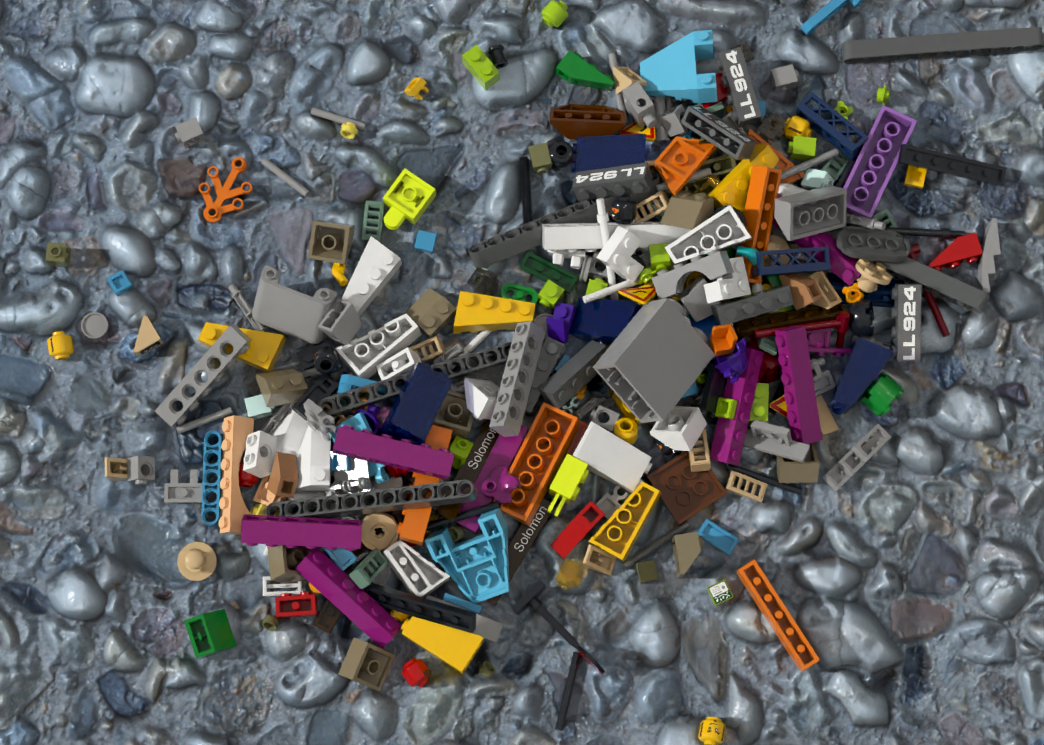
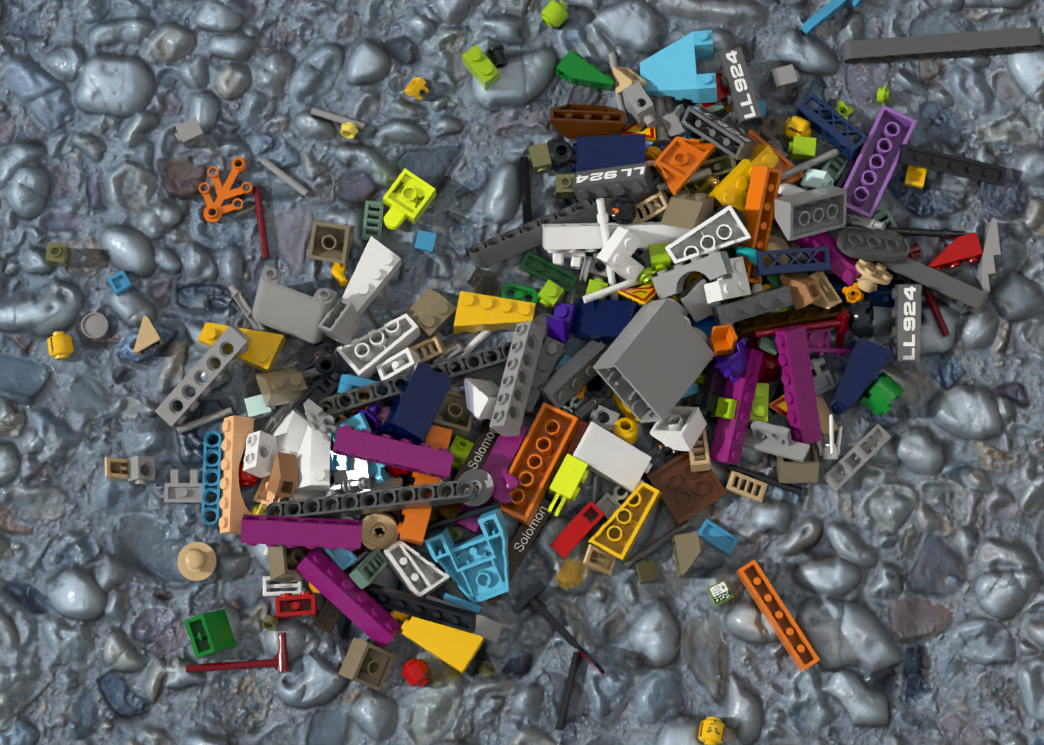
(261, 222): none -> dark red bar
(280, 661): none -> dark red bar
(481, 480): none -> light grey dish
(564, 185): none -> olive brick
(652, 153): none -> light orange plate
(831, 450): none -> white plant

